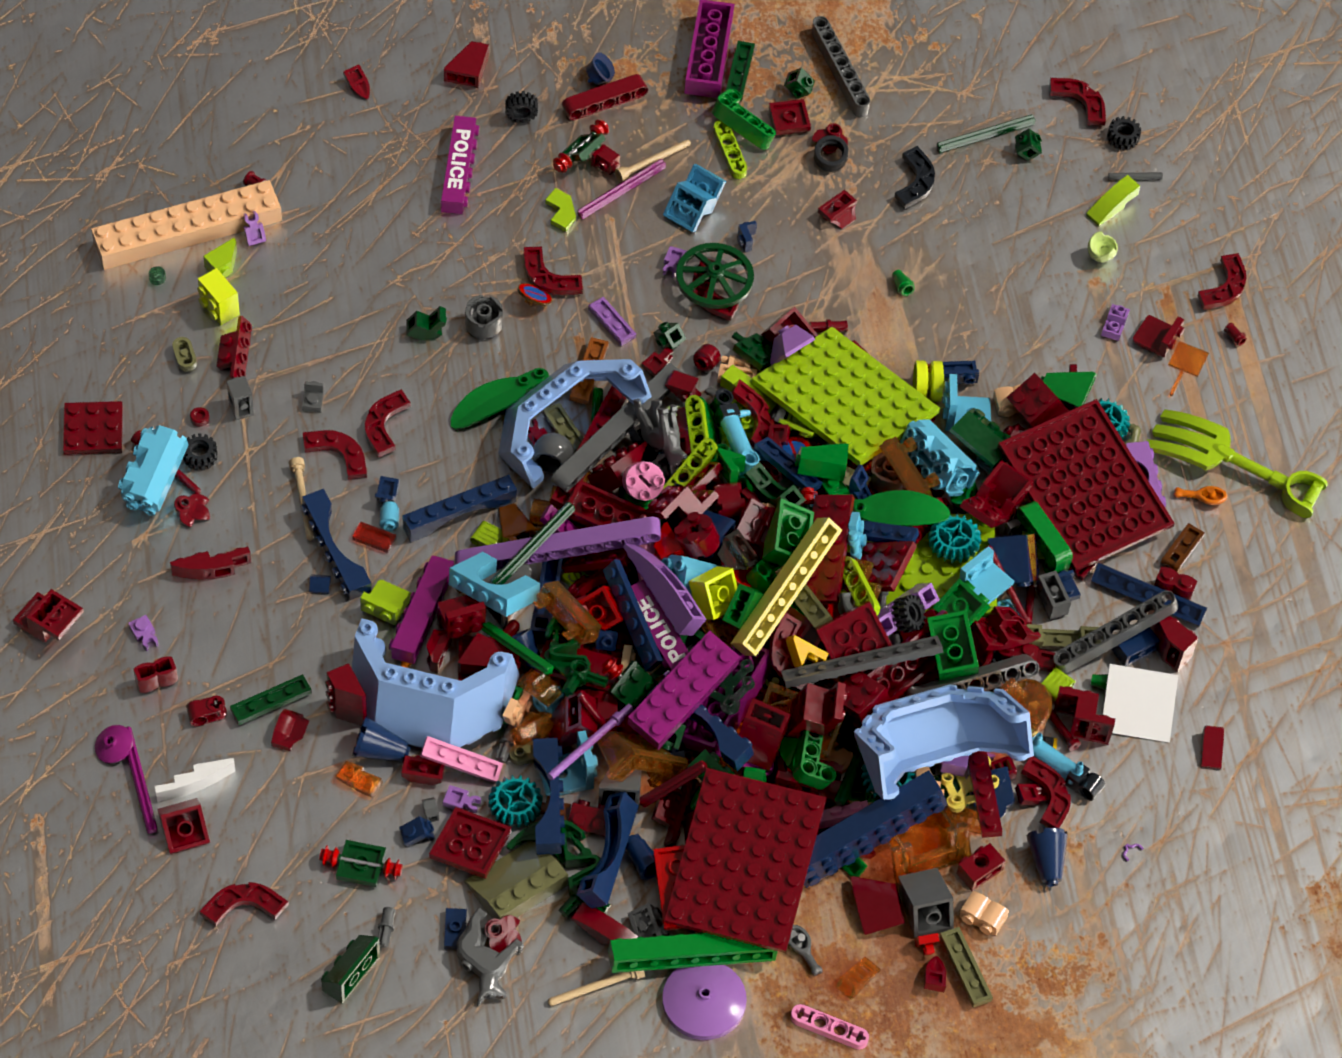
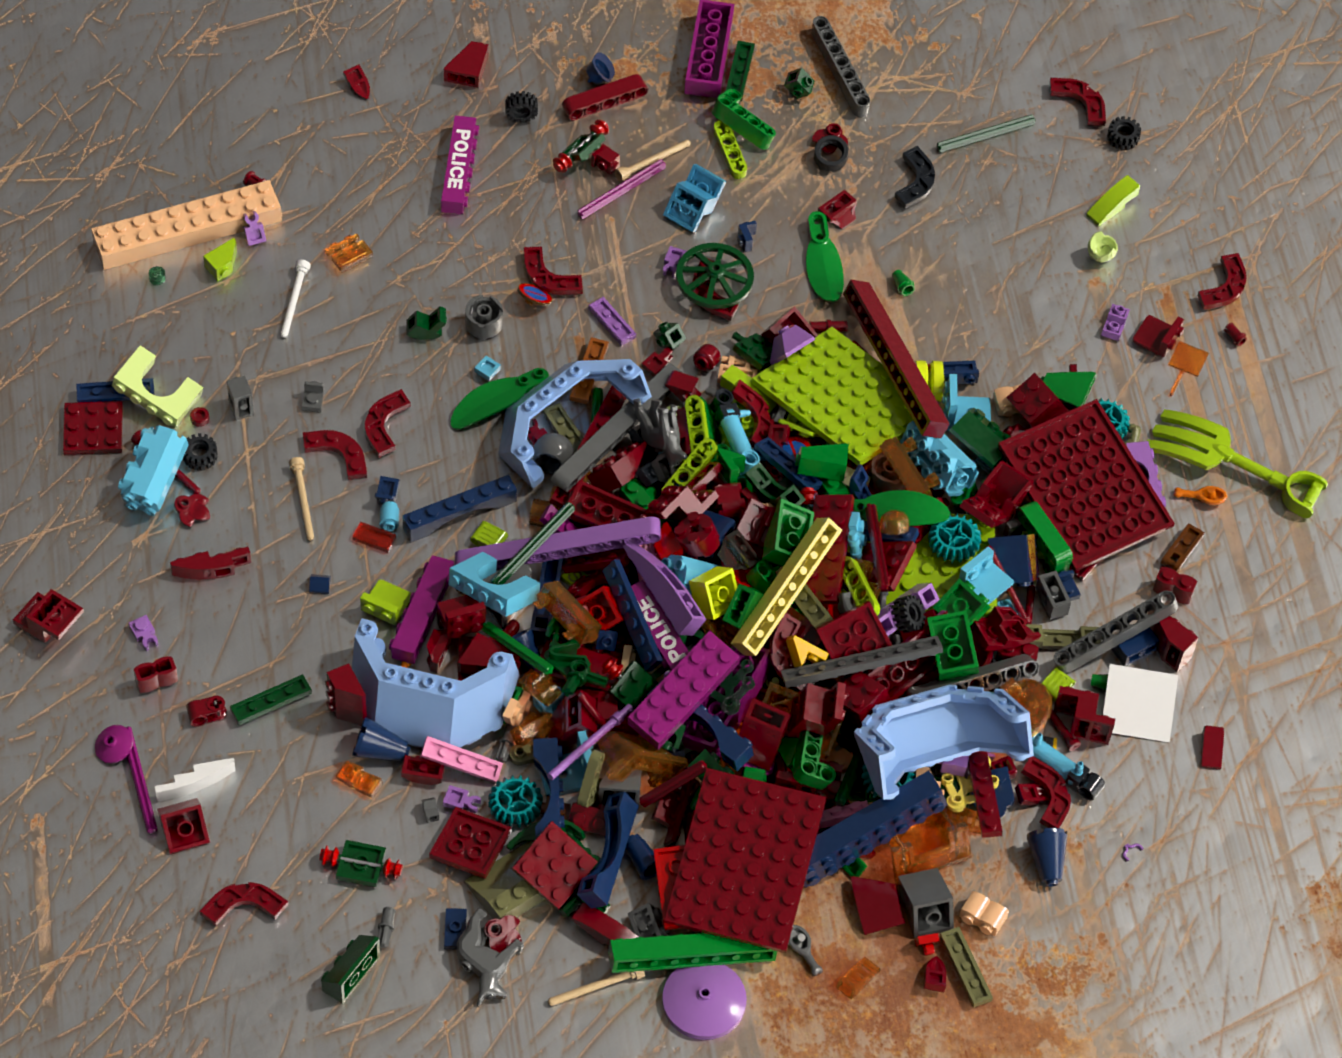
(105, 392): none -> dark blue plate
(168, 408): none -> yellowish green arch
(185, 355): olive plate -> none
(218, 297): neon yellow brick -> none
(235, 348): dark red bracket -> none
(289, 729): dark red slope -> none
(302, 268): none -> white piece
(350, 256): none -> clear orange plate
(351, 575): dark blue arch -> none
(416, 830): dark blue bracket -> none
(487, 368): none -> medium azure plate
(514, 523): reddish brown flag -> none
(554, 865): none -> dark red plate
(563, 203): lime tile -> none
(590, 786): none -> olive beam
(643, 480): bright pink cylinder -> none
(789, 117): dark red plate -> none
(823, 260): none -> green plant
(828, 1029): bright pink beam -> none
(877, 547): none -> dark red axle
(894, 522): none -> clear orange hair
(896, 359): none -> dark red brick
(976, 876): dark red brick -> none
(1028, 144): dark green brick -> none
(1046, 660): dark red tile -> none
(1137, 176): dark grey bar -> none
(1143, 591): dark blue plate -> none

